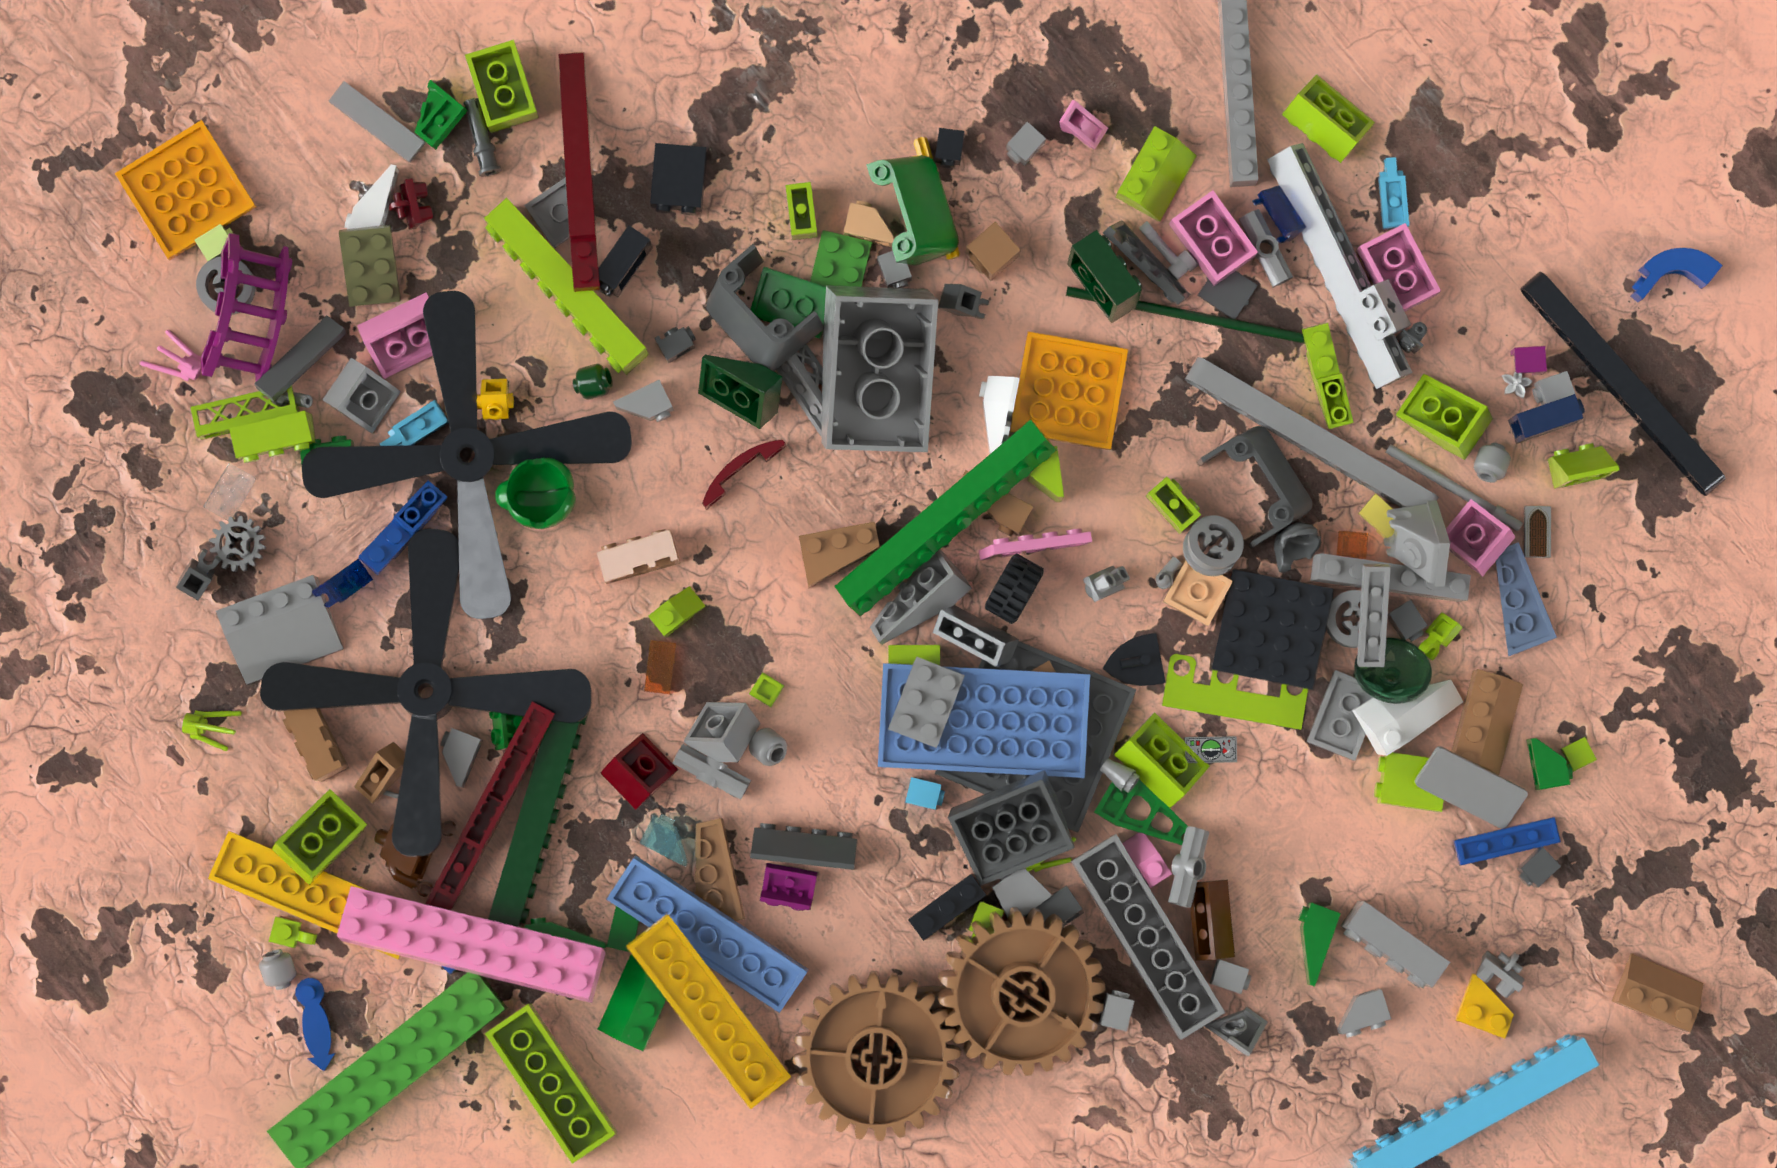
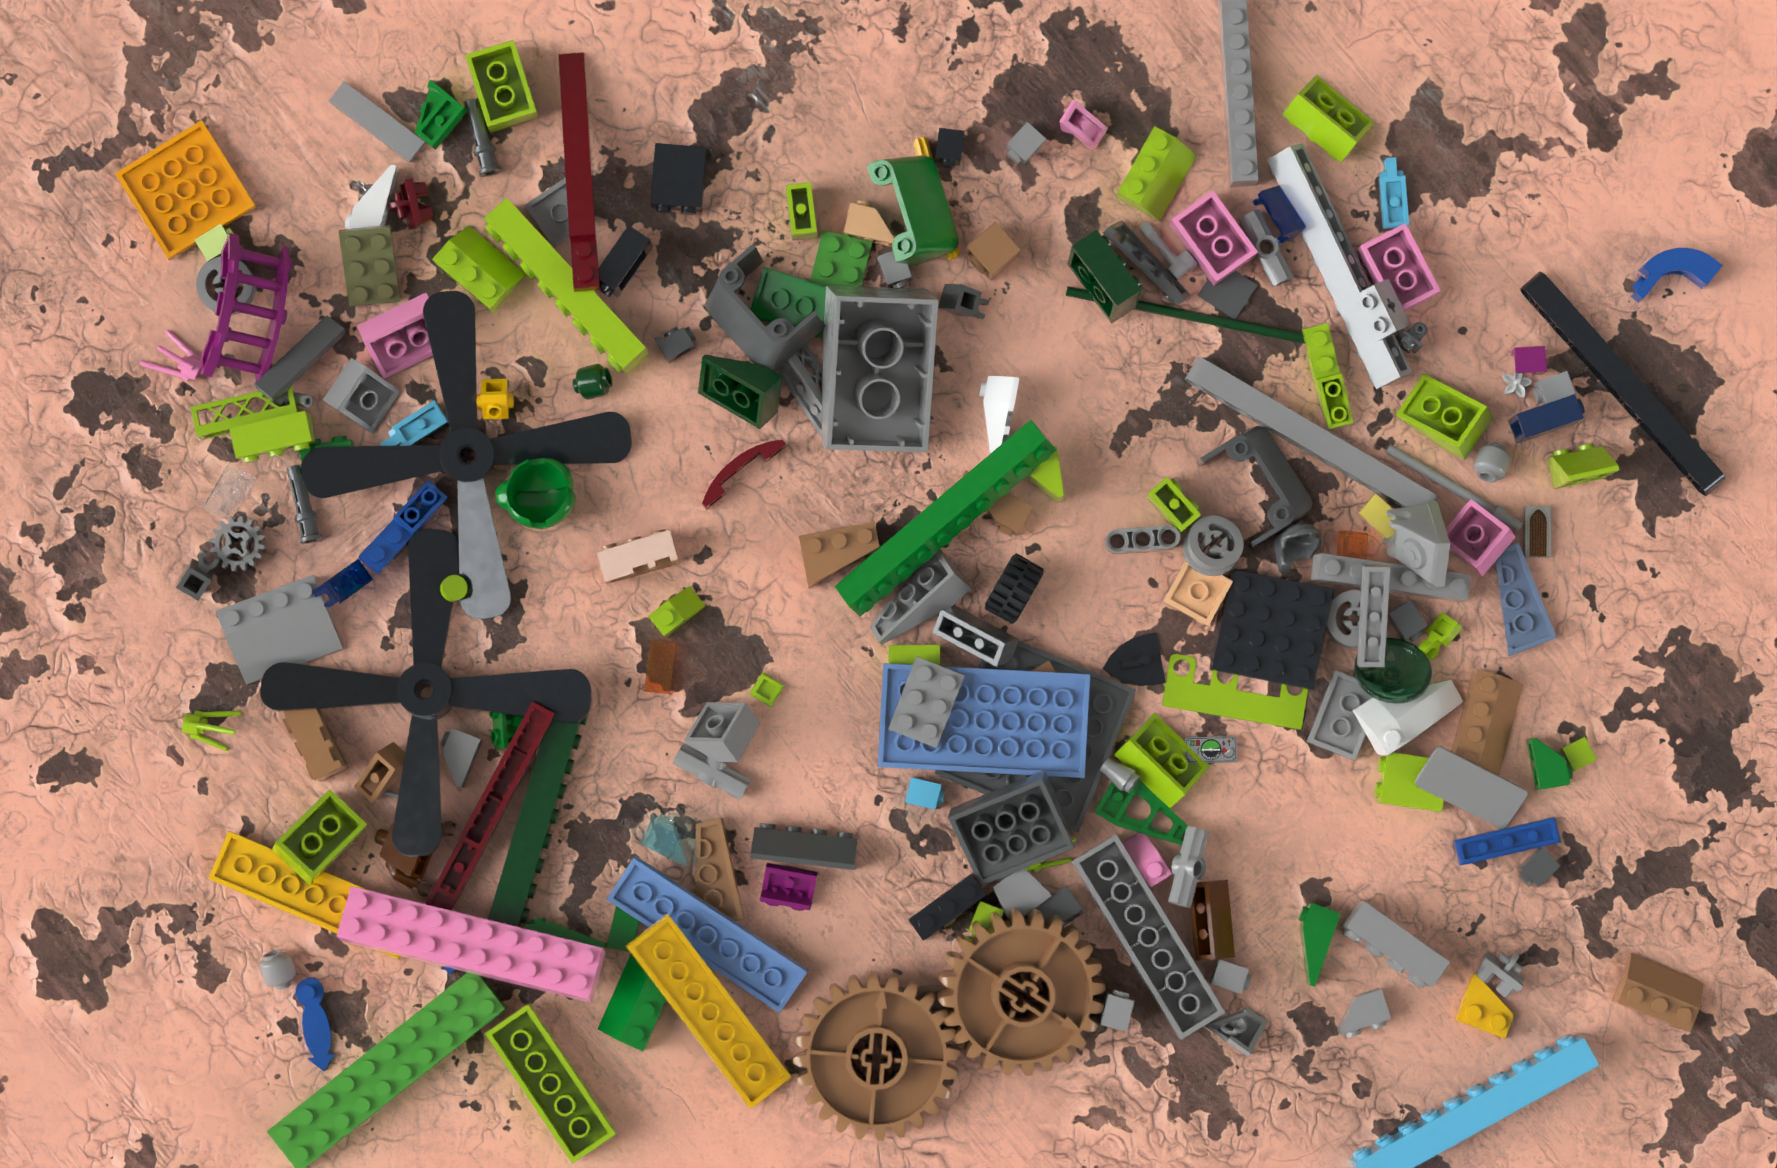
(288, 932): lime plate -> none
(305, 515): none -> dark grey pin
(453, 588): none -> lime tile
(479, 268): none -> lime slope
(639, 771): dark red slope -> none
(647, 403): light grey slope -> none
(768, 747): light grey head -> none
(1027, 543): bright pink wing -> none
(1070, 389): light orange plate -> none
(1105, 582): light grey hips -> none
(1153, 533): none -> light grey beam
(1166, 575): light grey arm -> none

